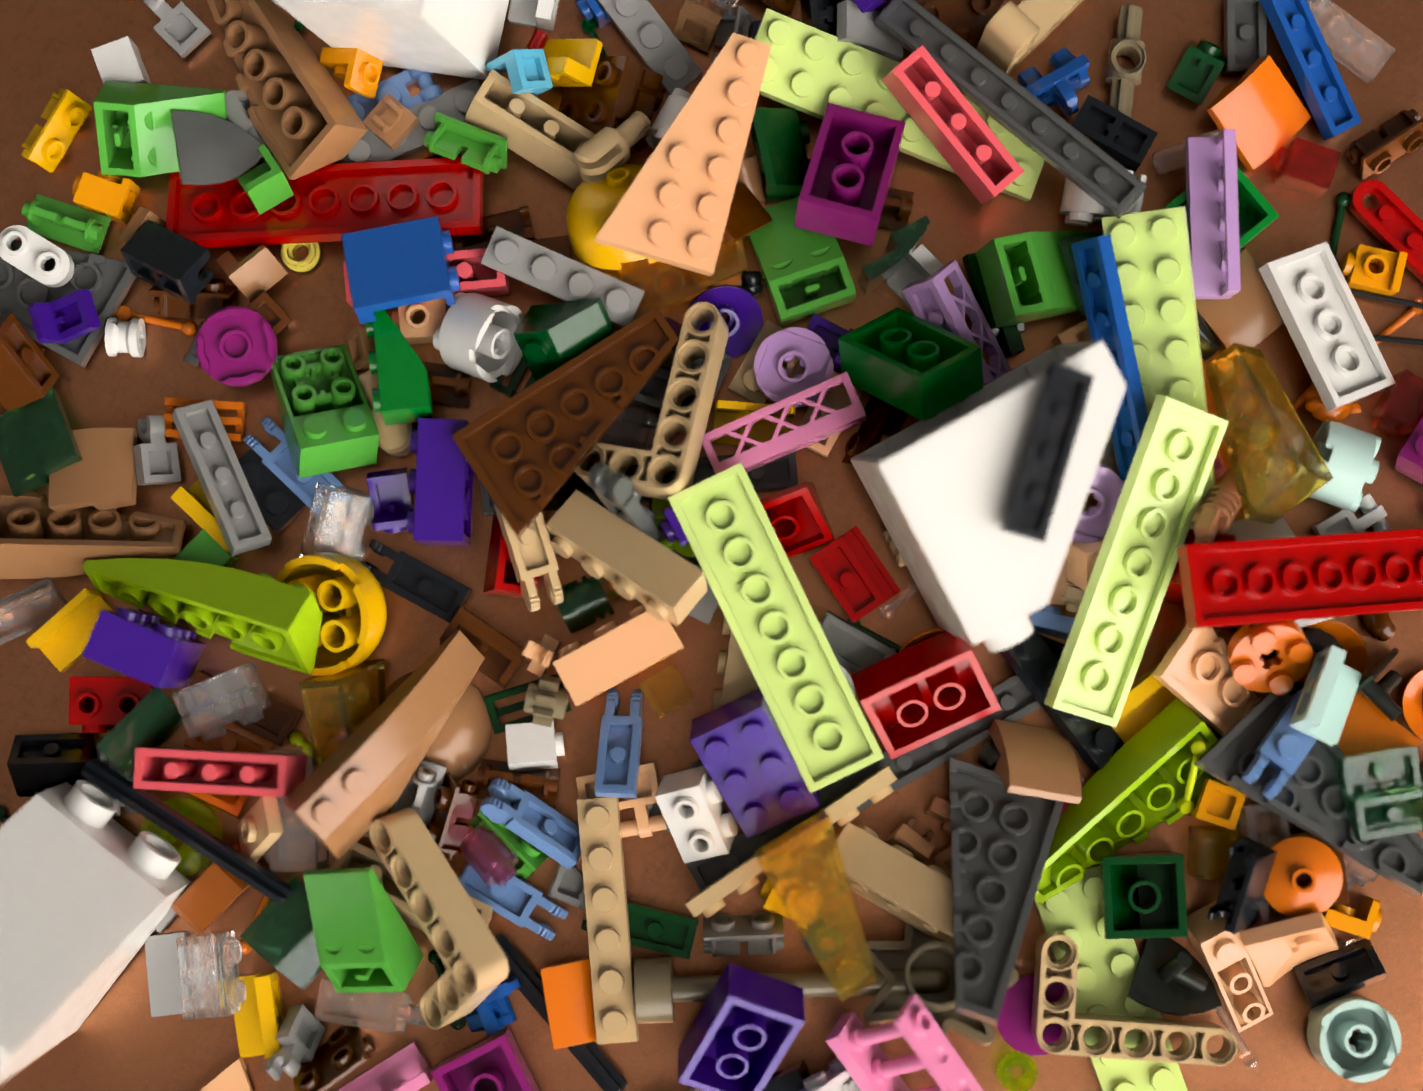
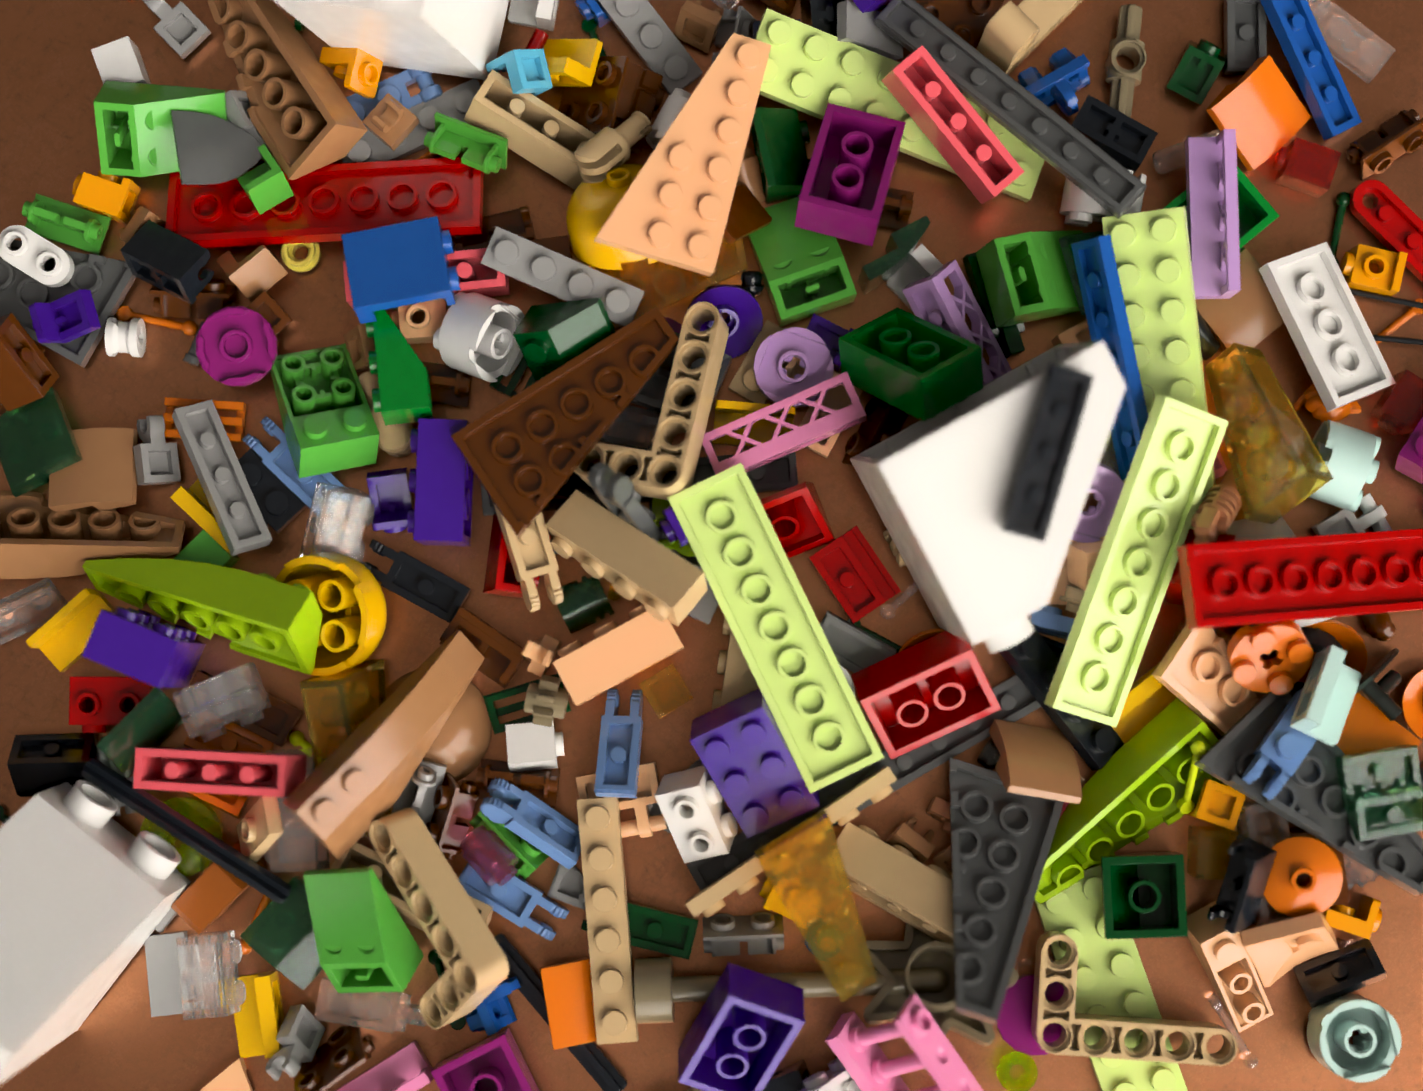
(64, 118): yellow hinge -> none
(1172, 980): pearl dark grey shield -> none

